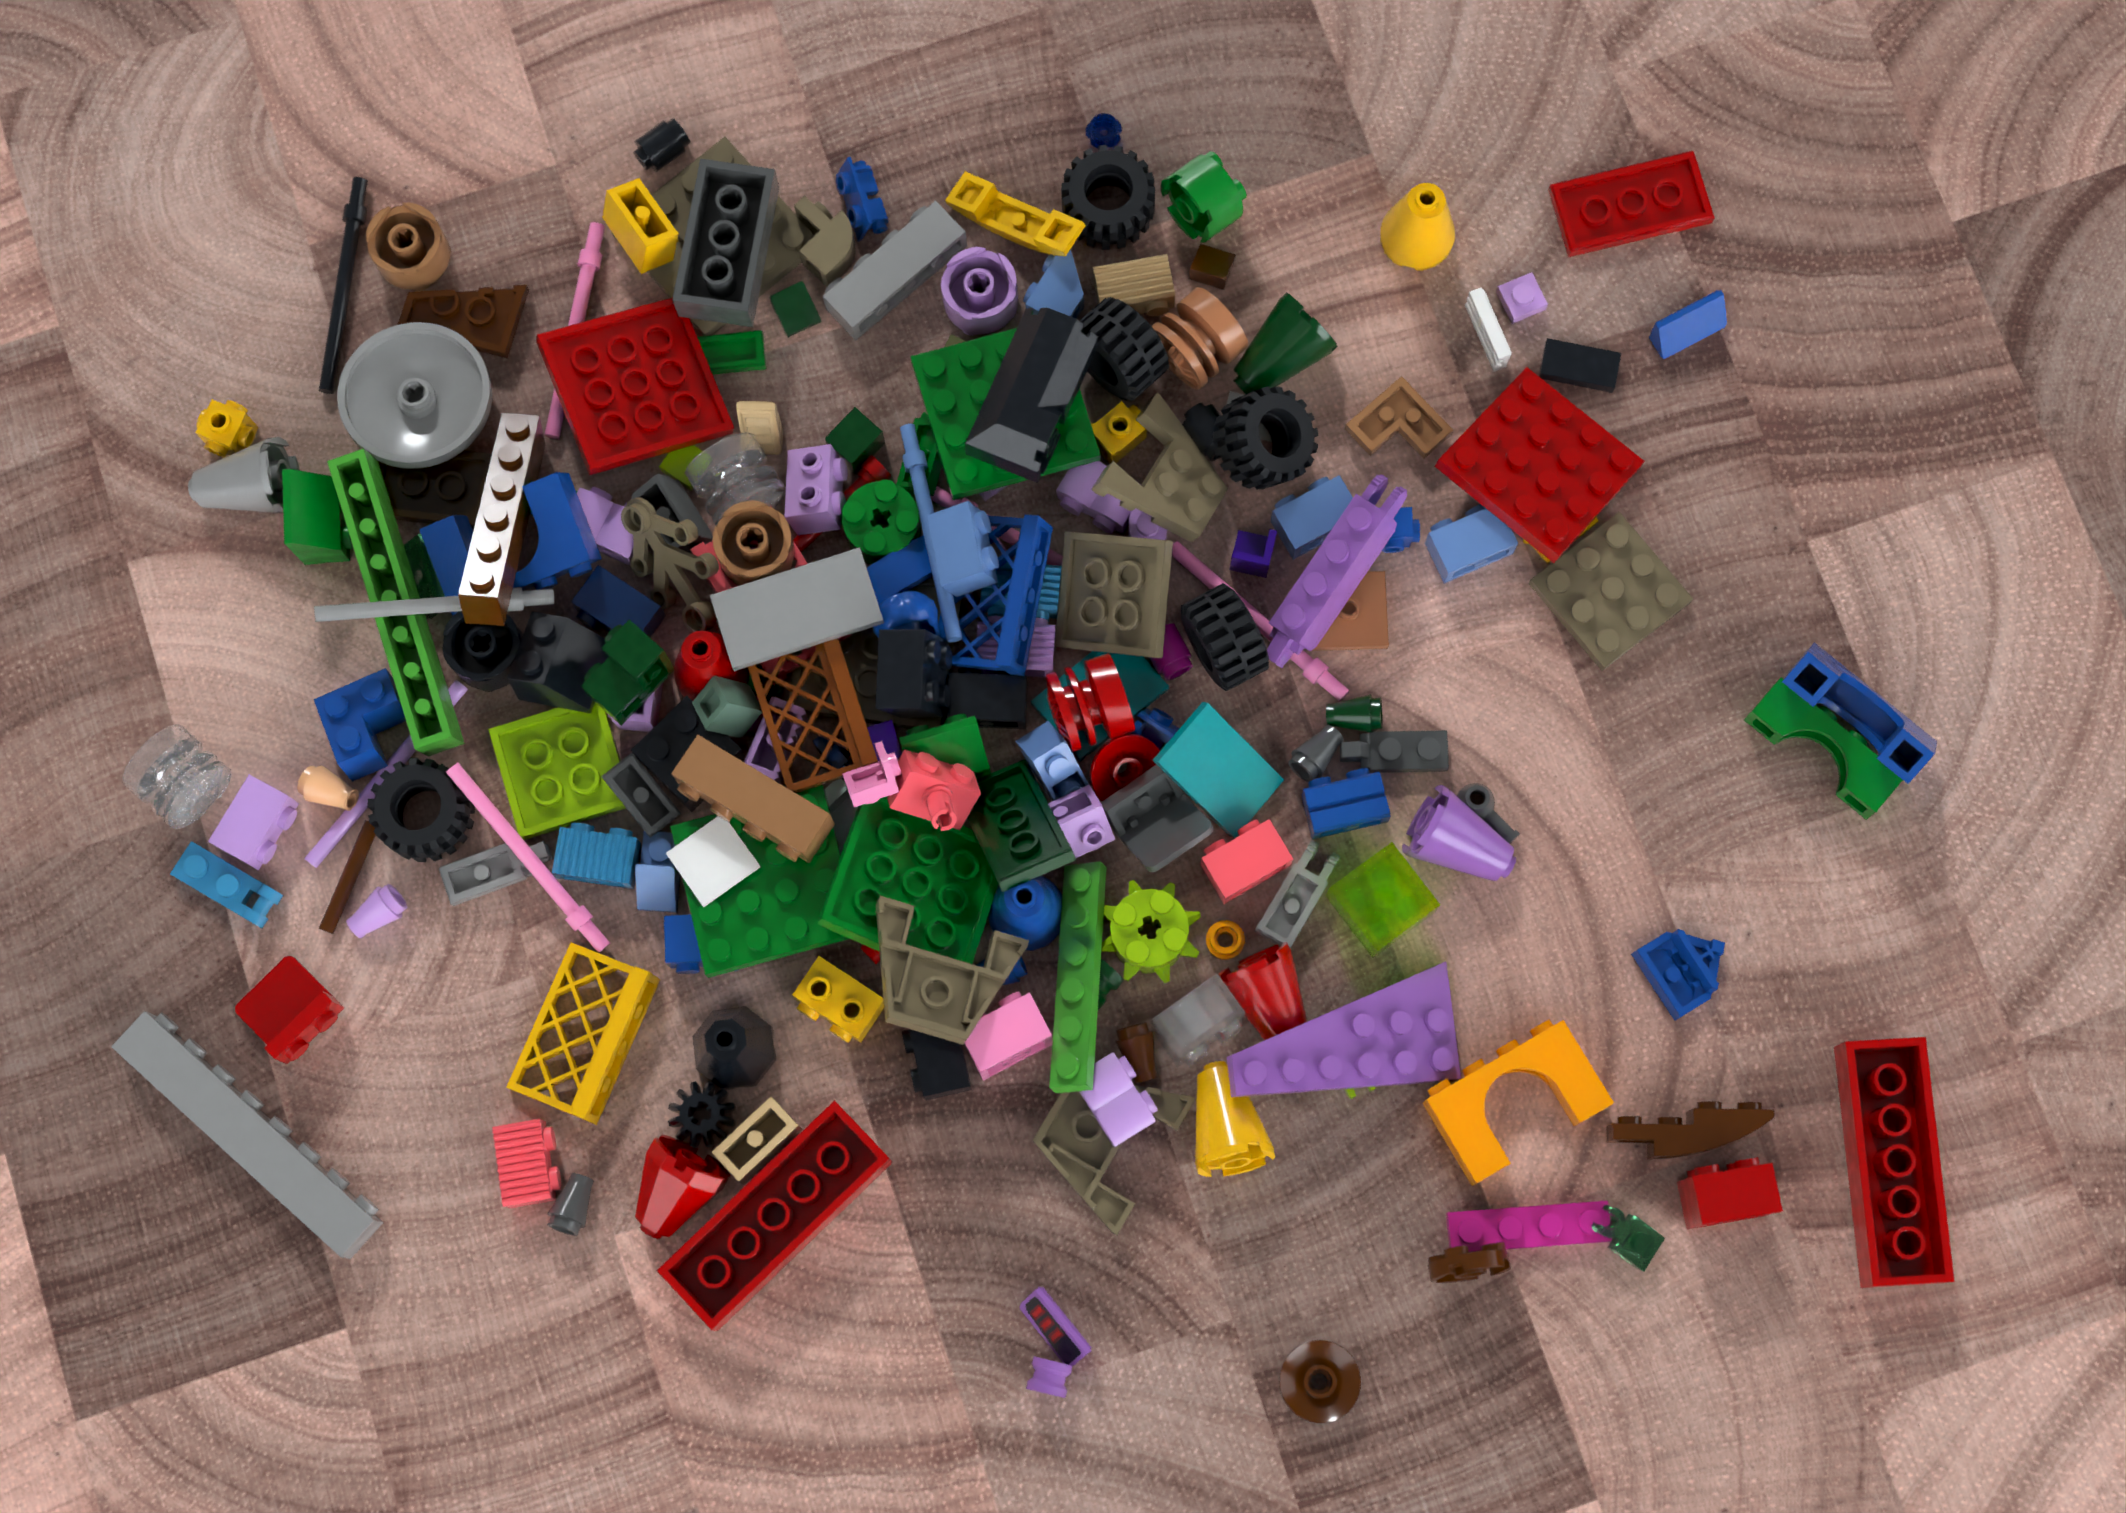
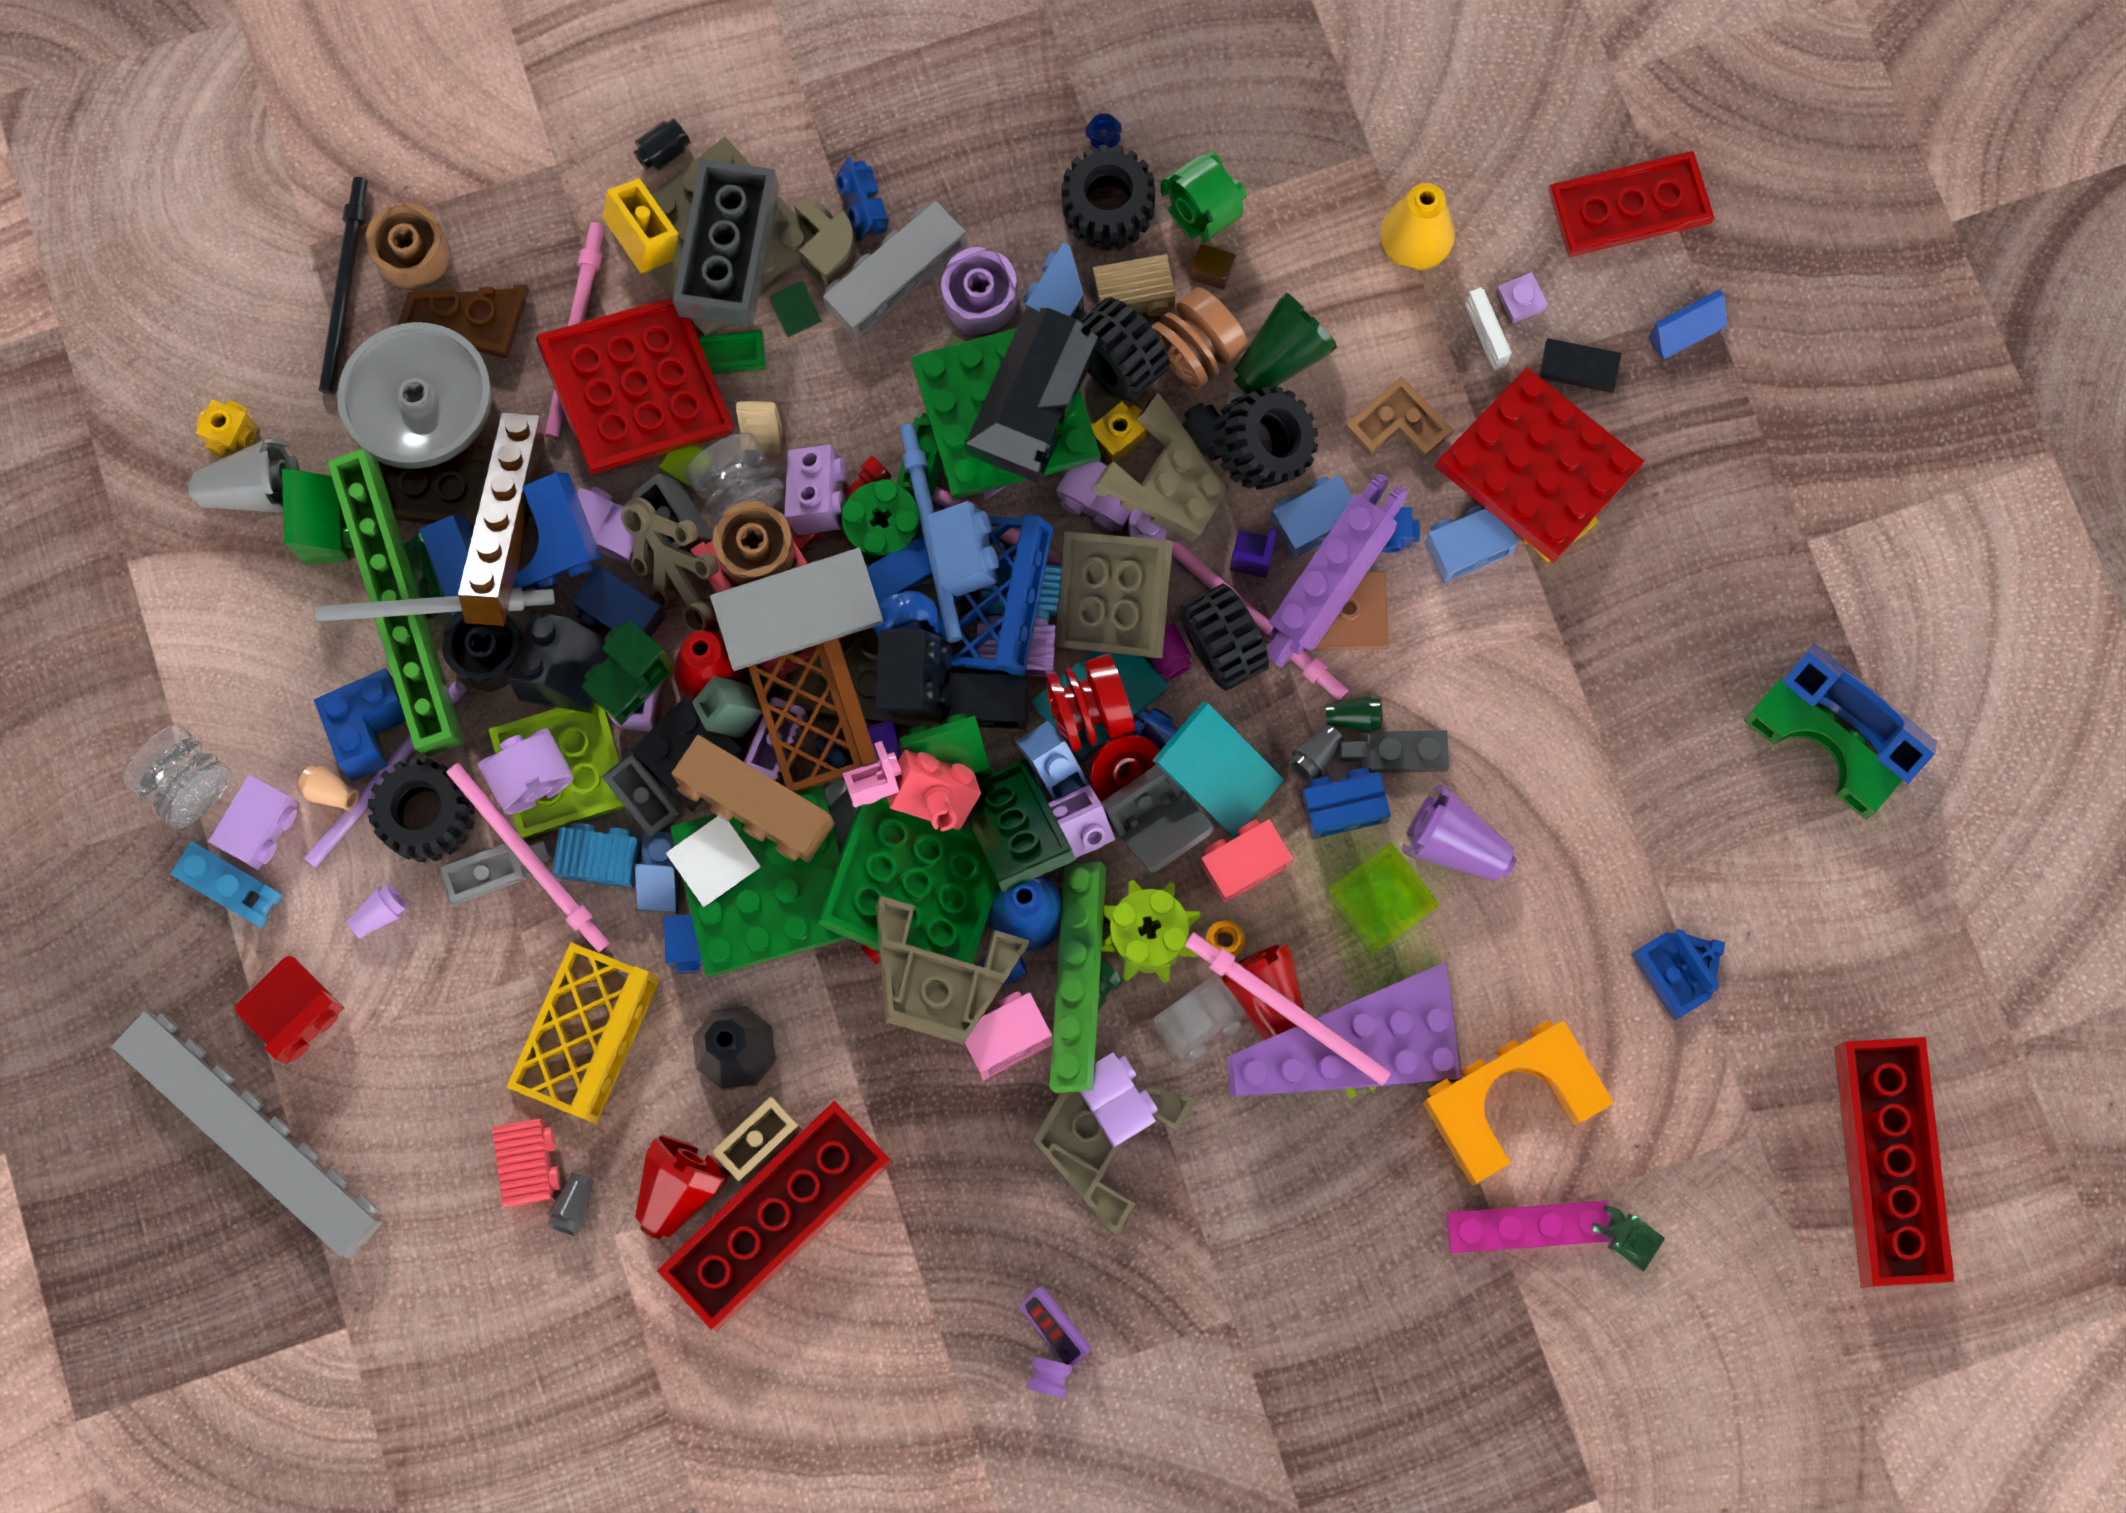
(348, 878): reddish brown bar -> none
(526, 771): none -> lavender brick
(696, 1102): black gear -> none
(839, 1000): yellow brick -> none
(856, 439): dark green panel -> none
(939, 1064): black brick -> none
(1013, 219): yellow slope -> none
(1138, 1047): reddish brown cone -> none
(1223, 963): none -> bright pink bar
(1227, 1127): yellow cone -> none
(1295, 899): light grey hinge -> none
(1341, 1387): reddish brown dish -> none
(1462, 1266): reddish brown plate -> none
(1486, 810): dark grey bar -> none
(1610, 591): dark tan plate -> none
(1704, 1130): reddish brown slope -> none
(1730, 1195): red brick -> none

